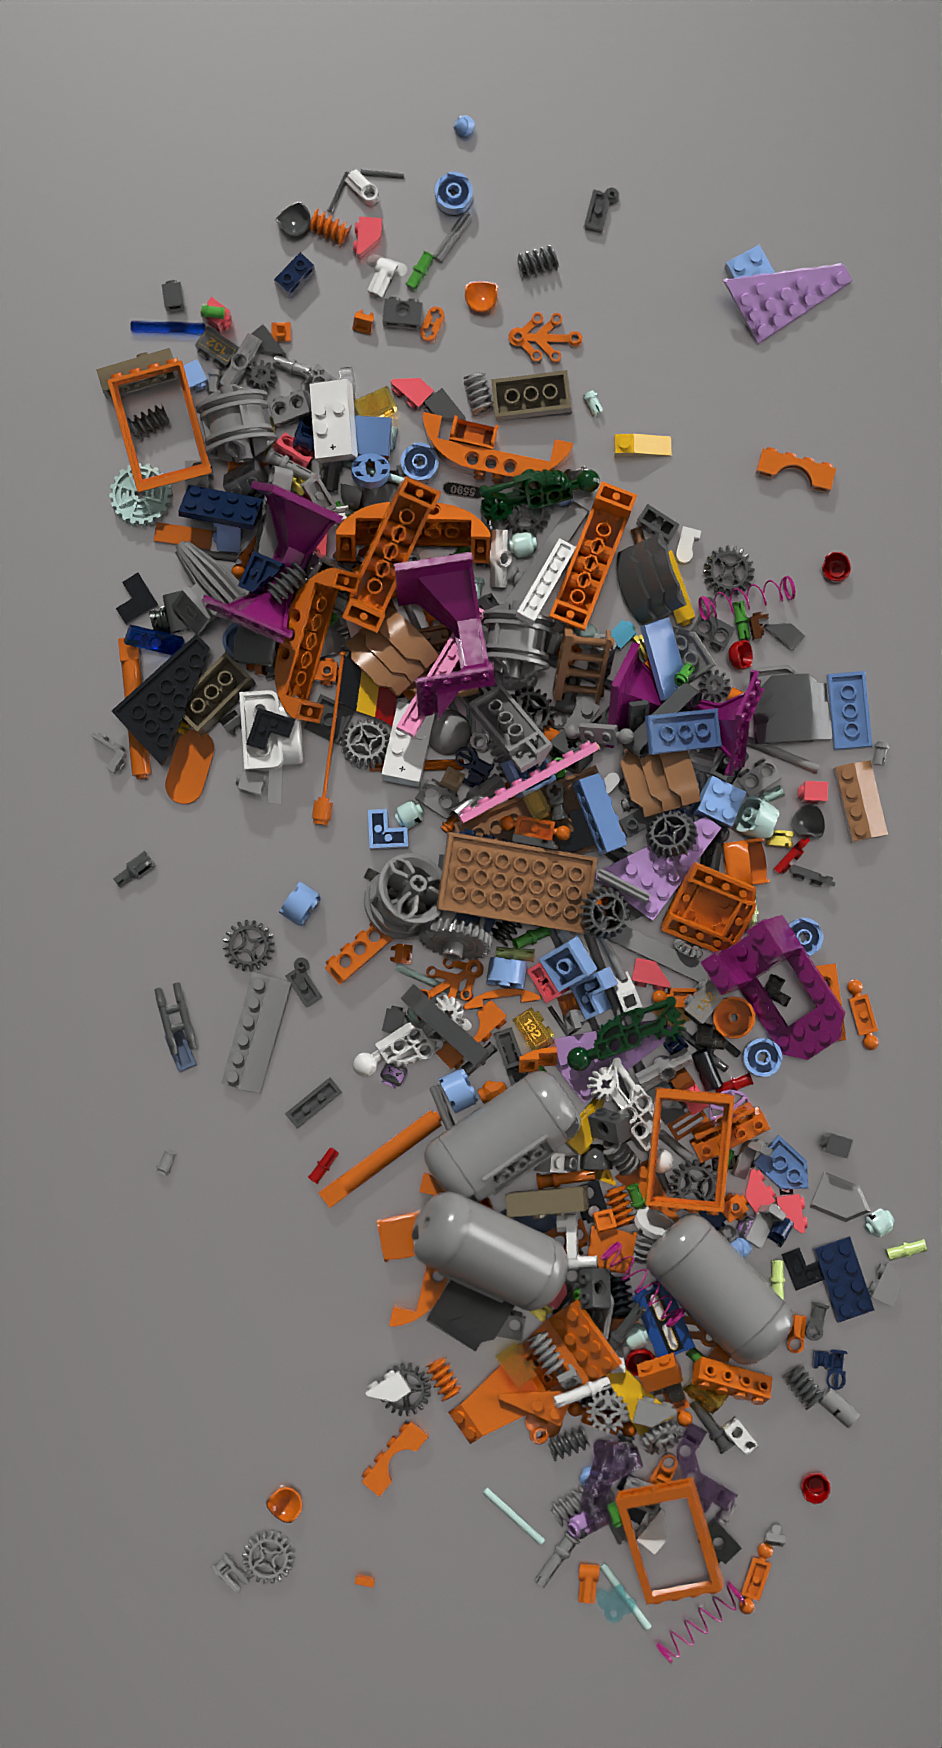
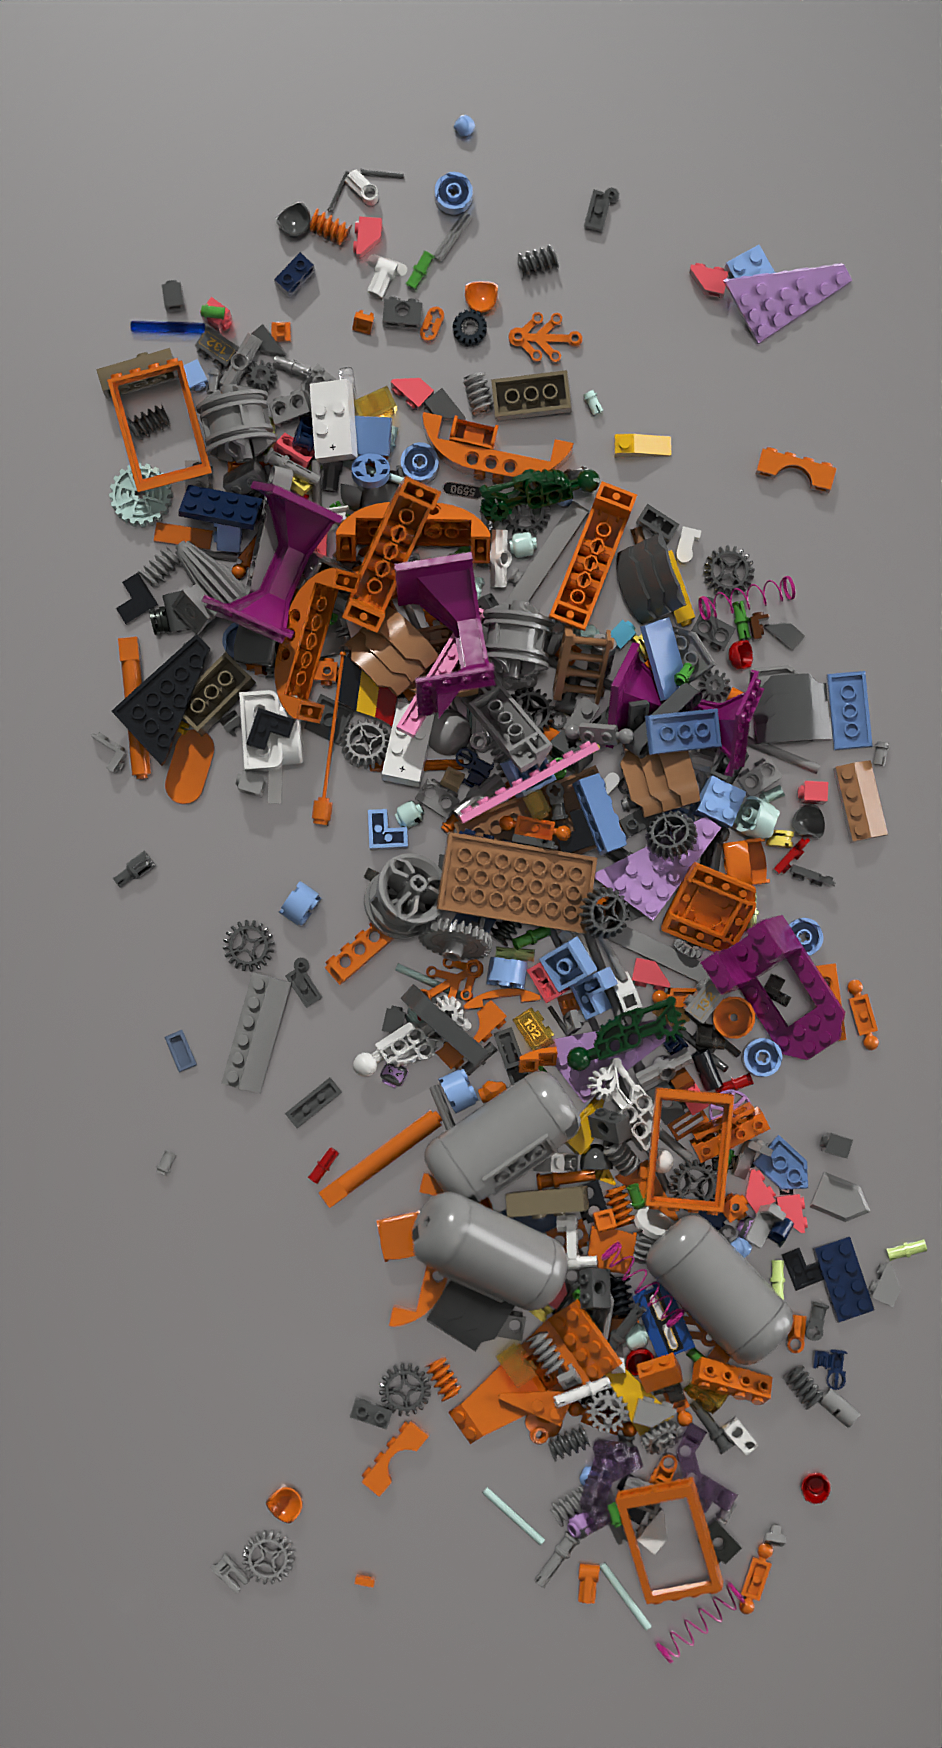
(153, 640): clear blue plate -> none
(159, 567): none -> light grey piece
(184, 1025): dark grey piece -> none
(259, 572): dark blue wing -> none
(286, 582): dark grey piece -> none
(318, 493): light grey plate -> none
(371, 1413): none -> dark grey brick
(390, 1388): white slope -> none
(403, 954): orange tile -> none
(460, 323): none -> black bush
(545, 581): white plate -> none
(616, 1601): clear light blue plate -> none
(623, 886): light grey axle -> none
(709, 279): none -> coral slope
(836, 567): red hair -> none
(879, 1222): light aqua head -> none

